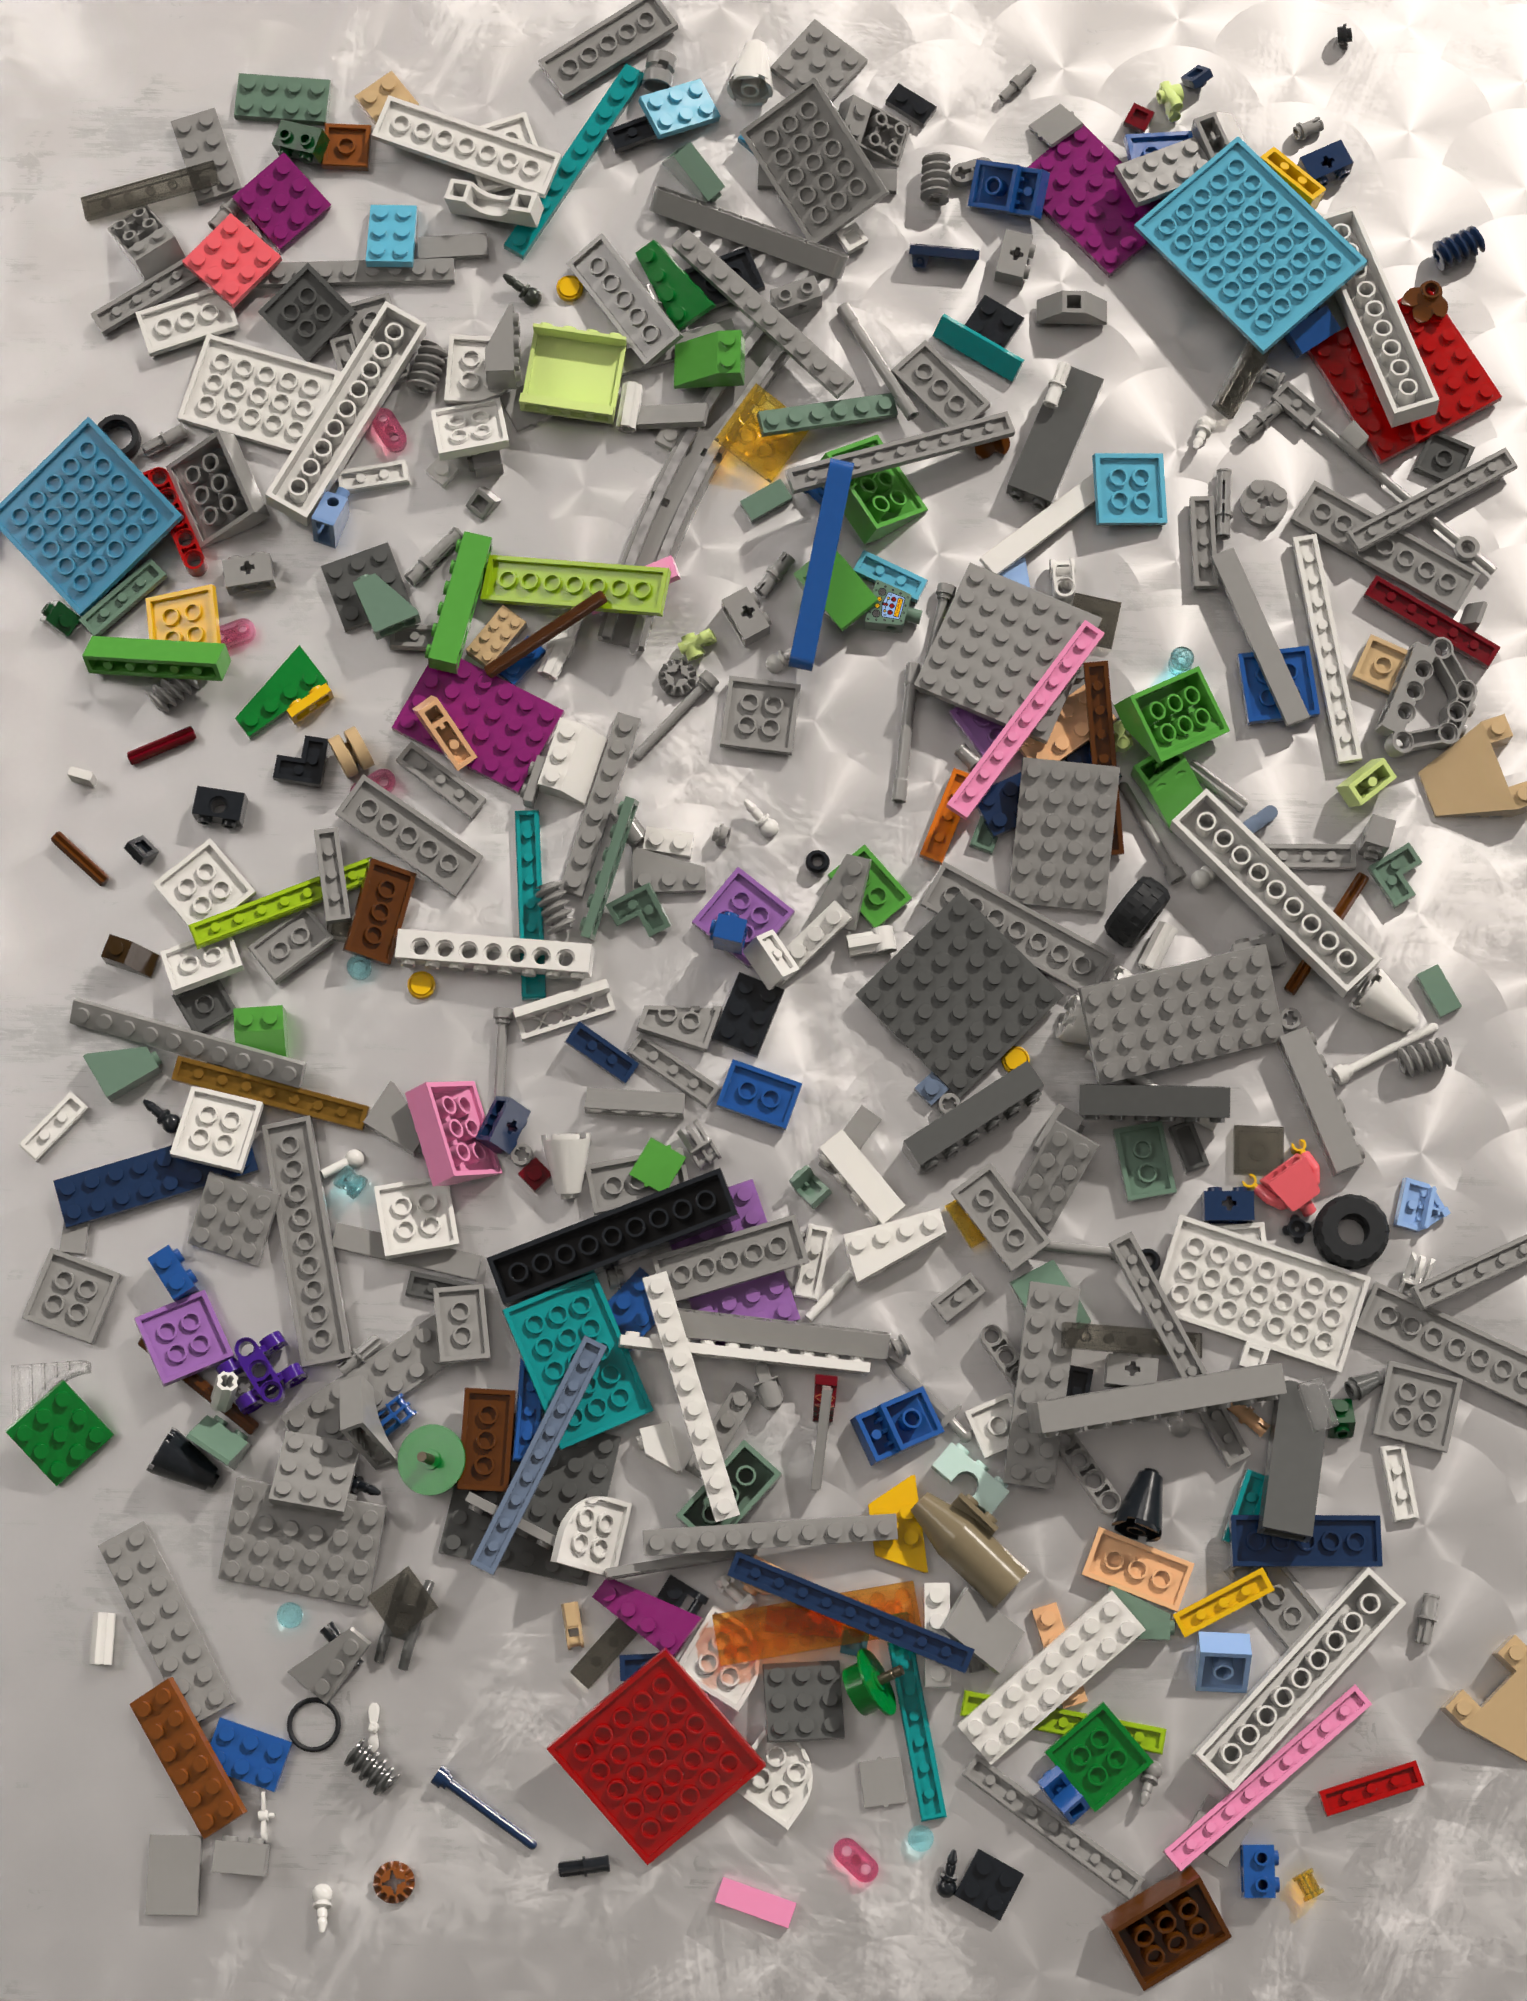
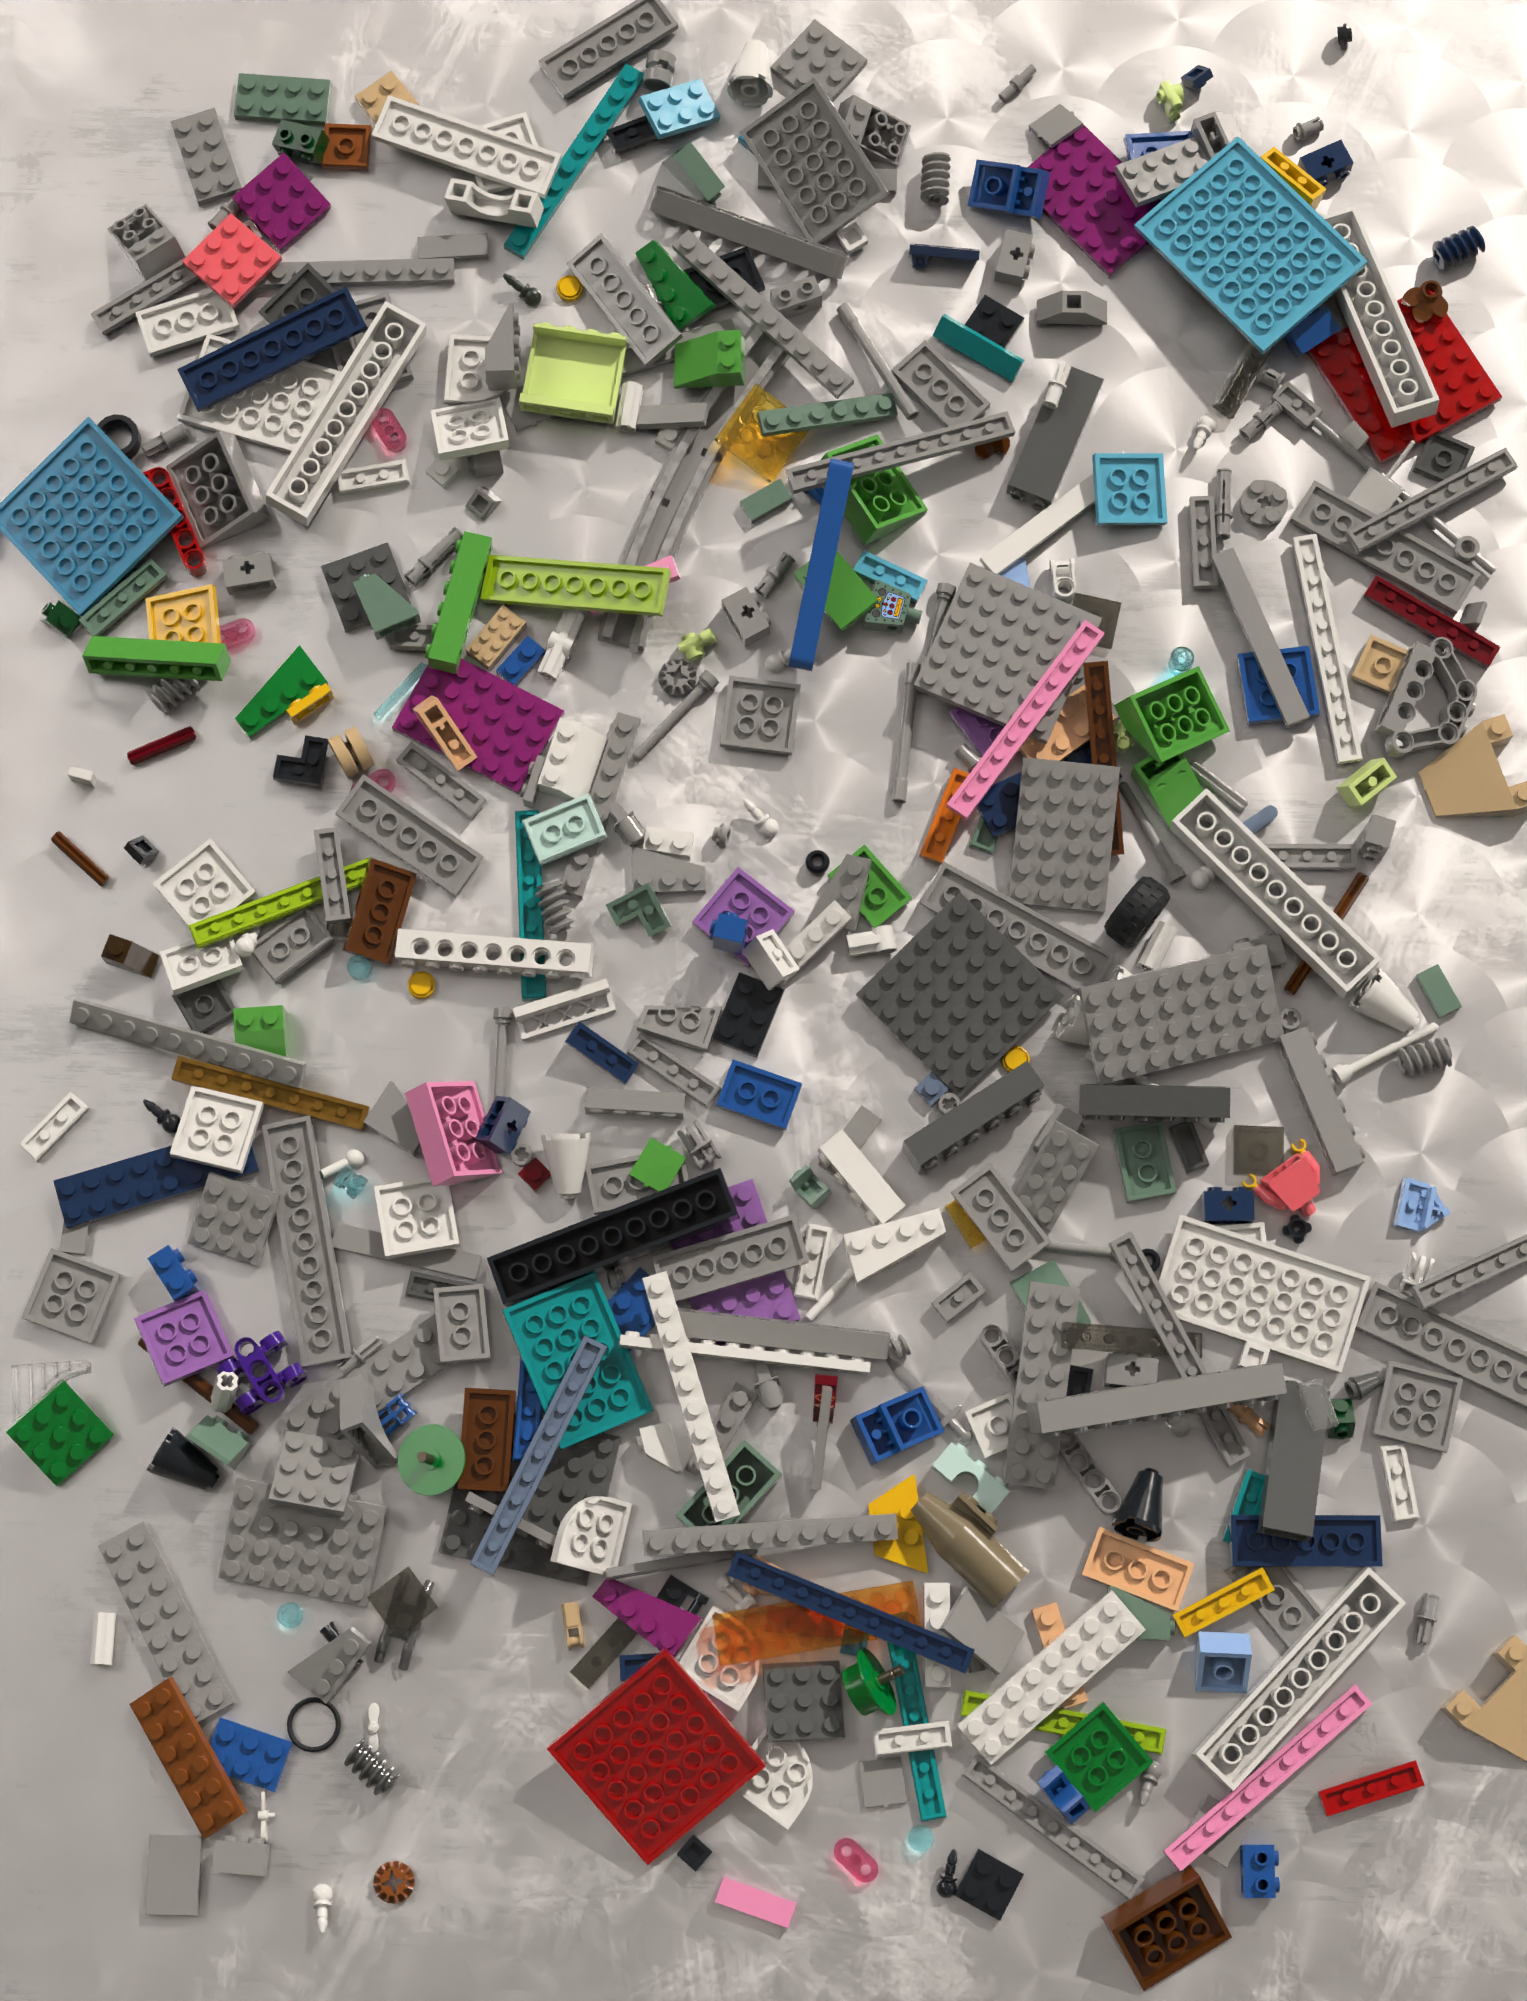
(123, 1069): sand green slope -> none
(150, 190): clear smoke tile -> none
(208, 798): black brick -> none
(247, 942): none -> white bar
(272, 349): none -> dark blue plate
(331, 517): medium blue torso -> none
(359, 1485): black bar -> none
(391, 236): medium azure plate -> none
(400, 691): none -> clear light blue bar
(426, 366): light grey piece -> none
(444, 1779): dark blue piece -> none
(545, 634): reddish brown axle -> none
(564, 829): none -> light aqua tile
(584, 1866): black axle -> none
(611, 857): sand green plate -> none
(694, 1853): none -> black plate
(911, 105): black plate -> none
(912, 1738): none -> white tile
(967, 169): light grey beam -> none
(1138, 118): dark red plate -> none
(1308, 1884): clear yellow bush -> none
(1365, 1213): black tyre -> none
(1377, 491): none -> white piece
(1389, 874): sand green plate -> none

